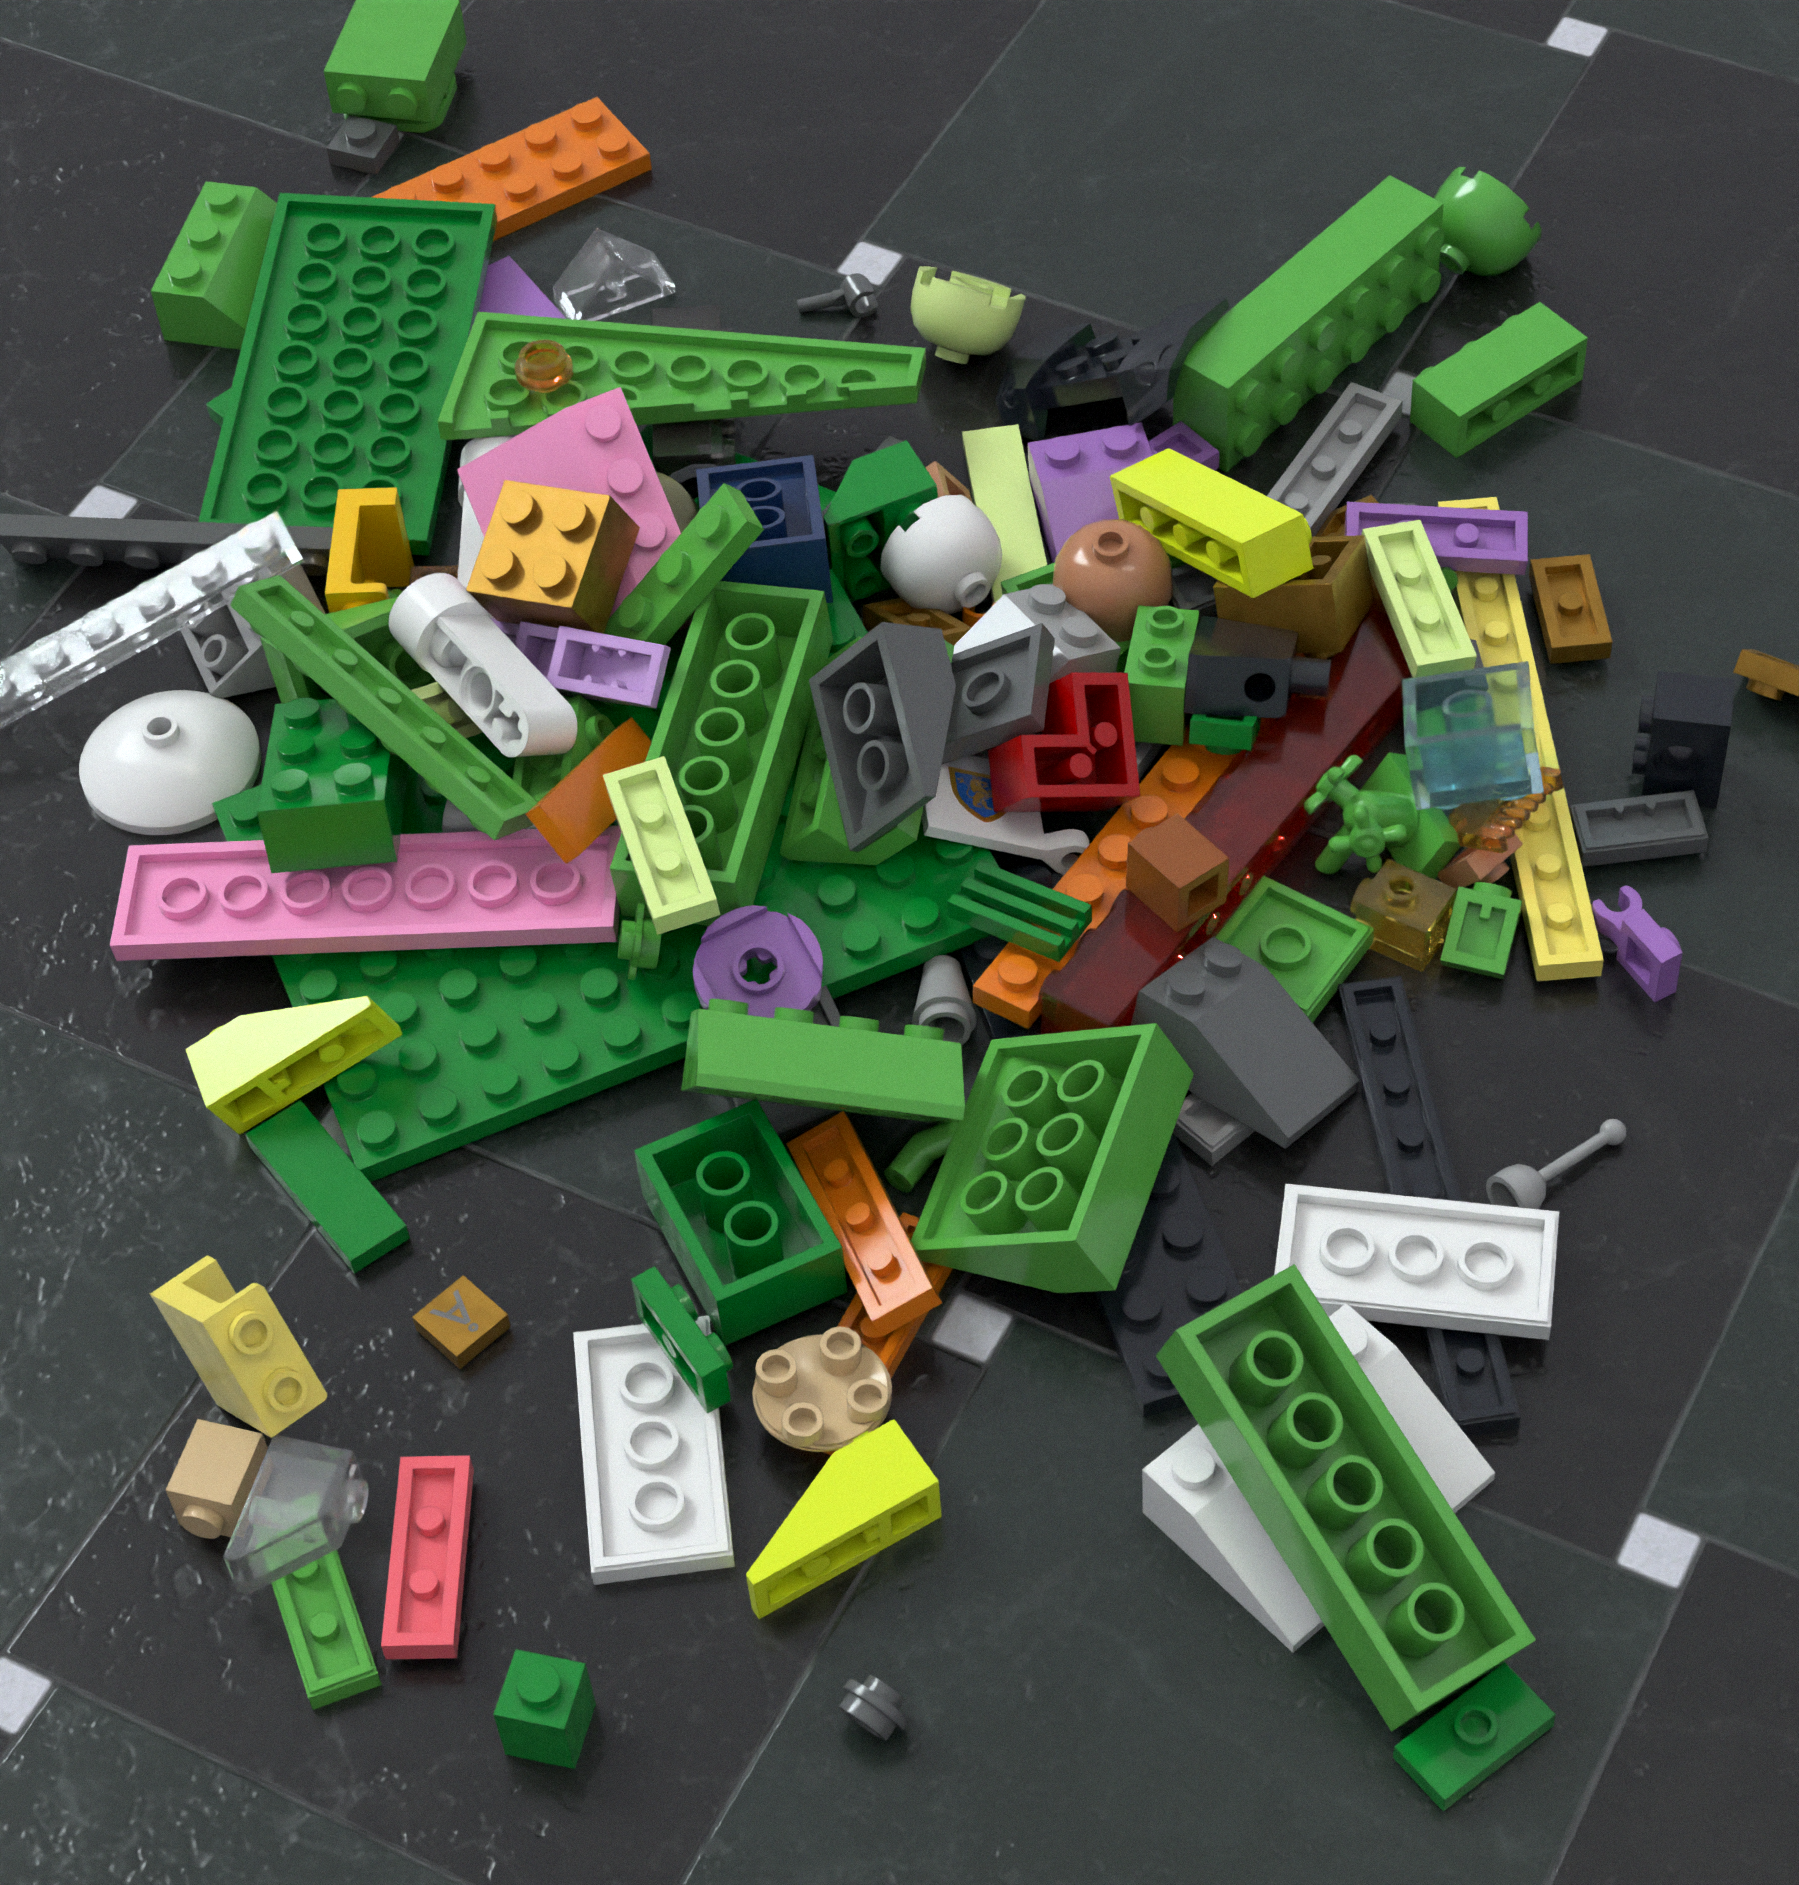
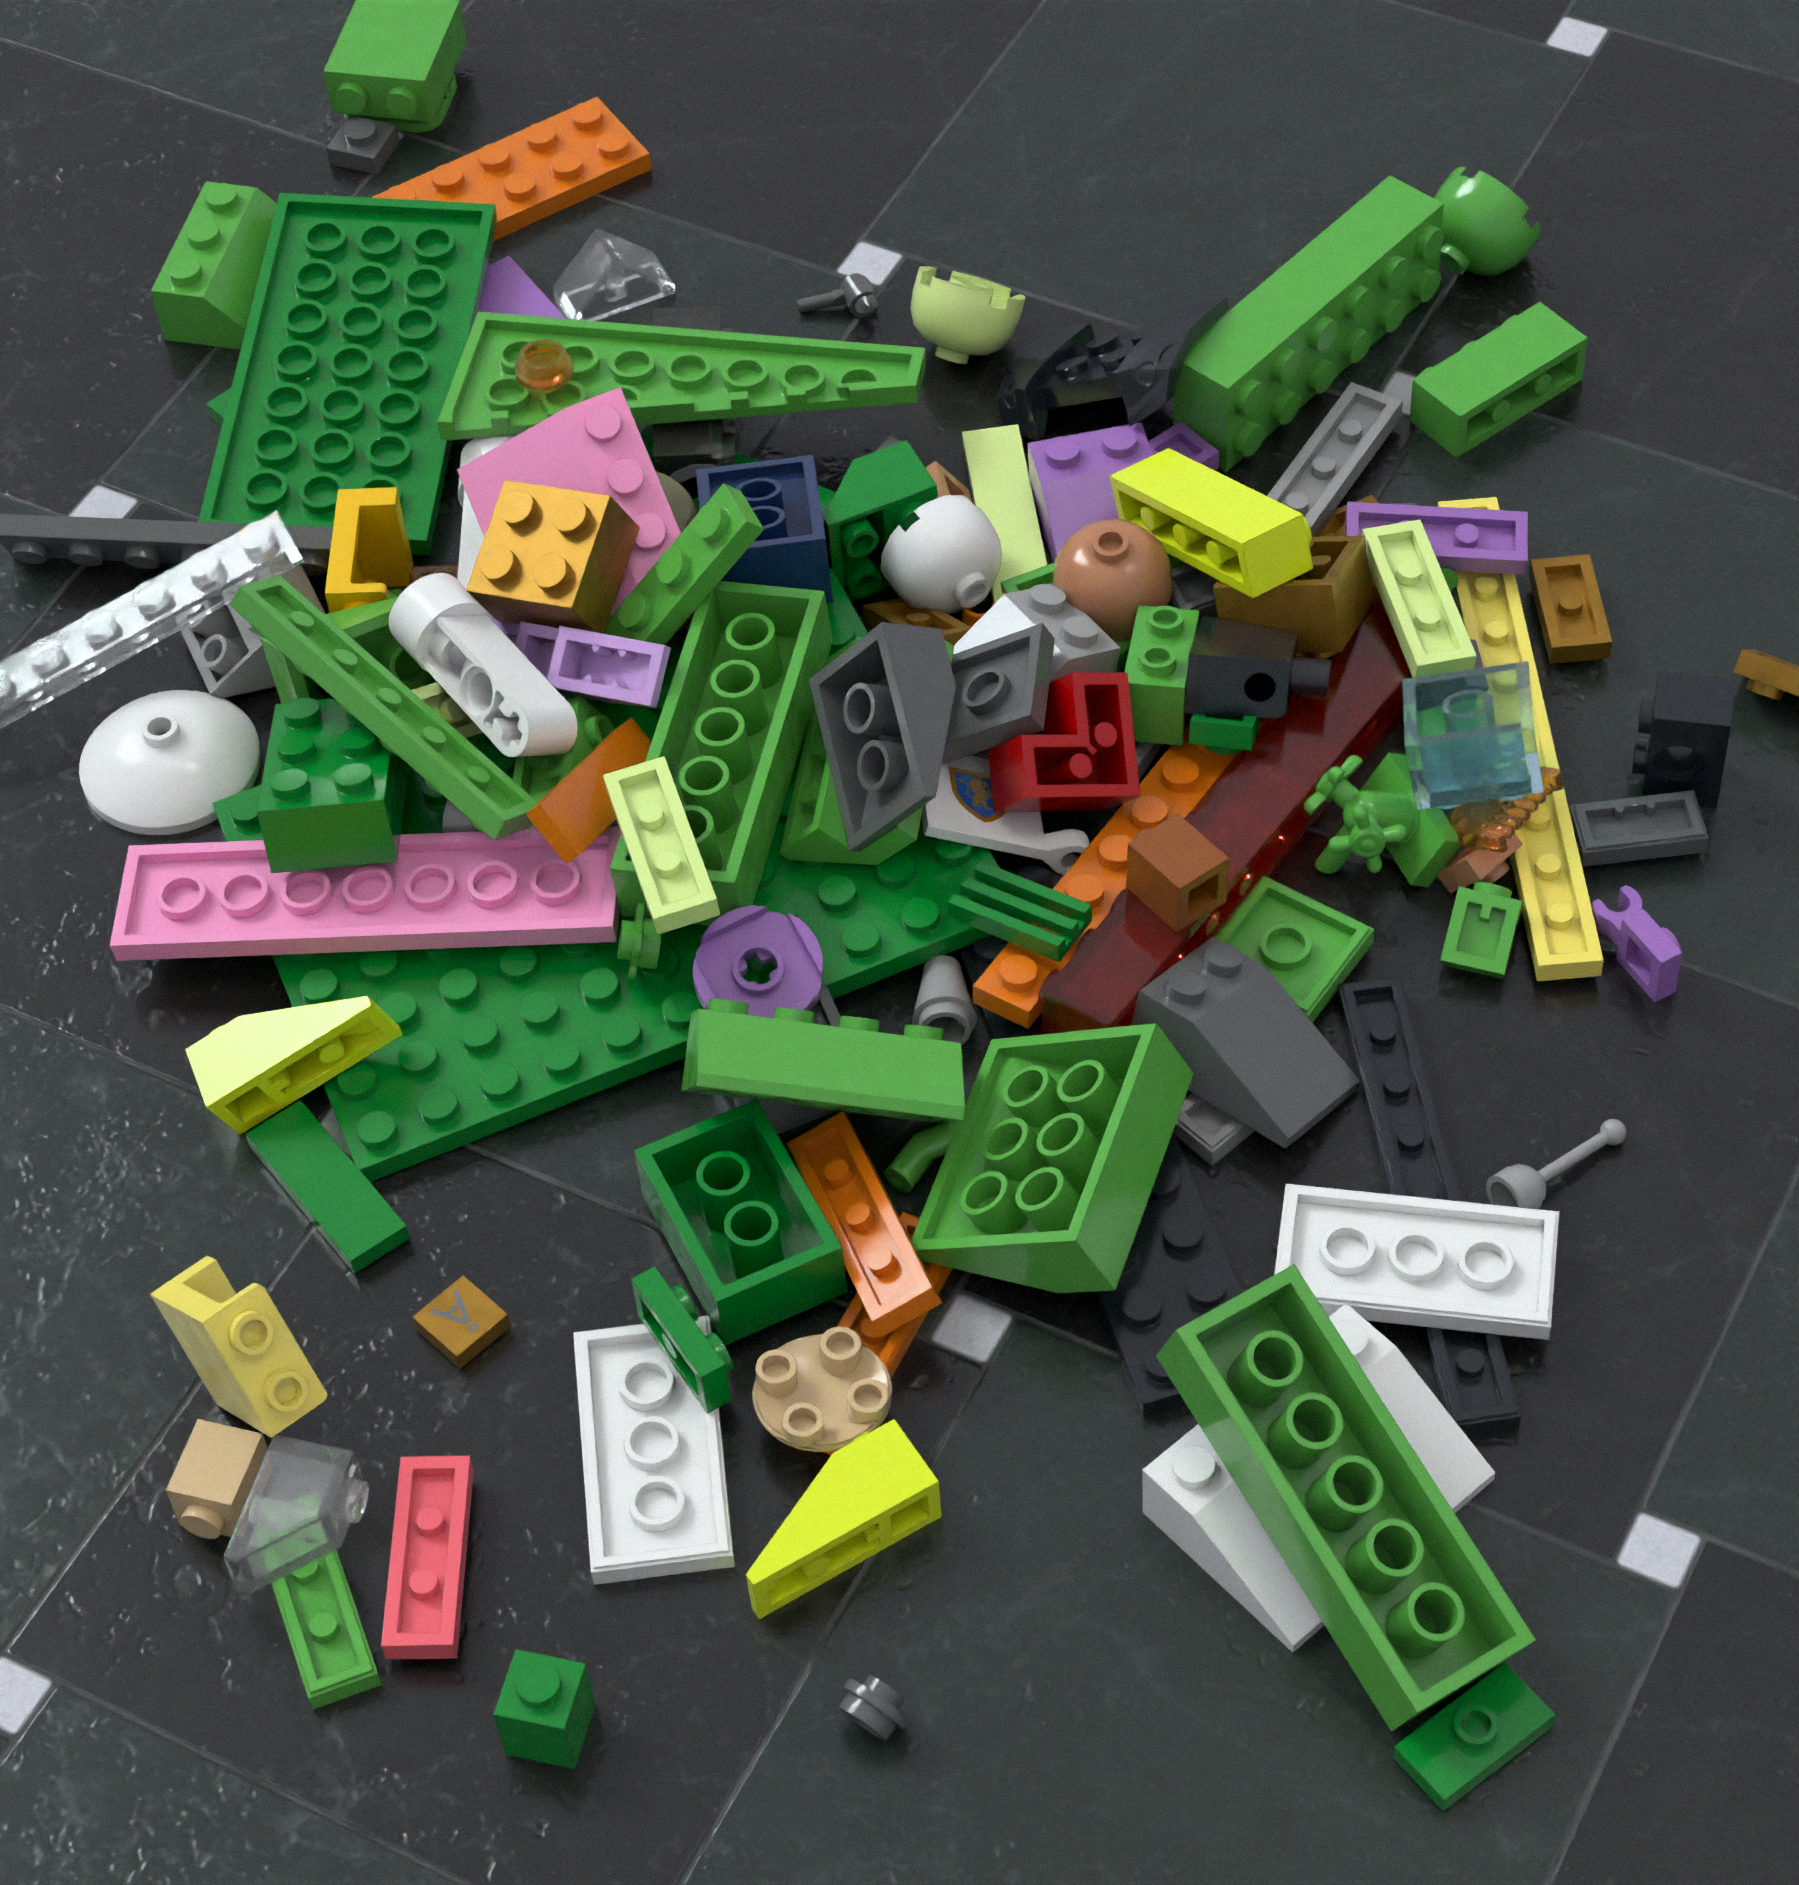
(1406, 912): clear yellow brick -> none

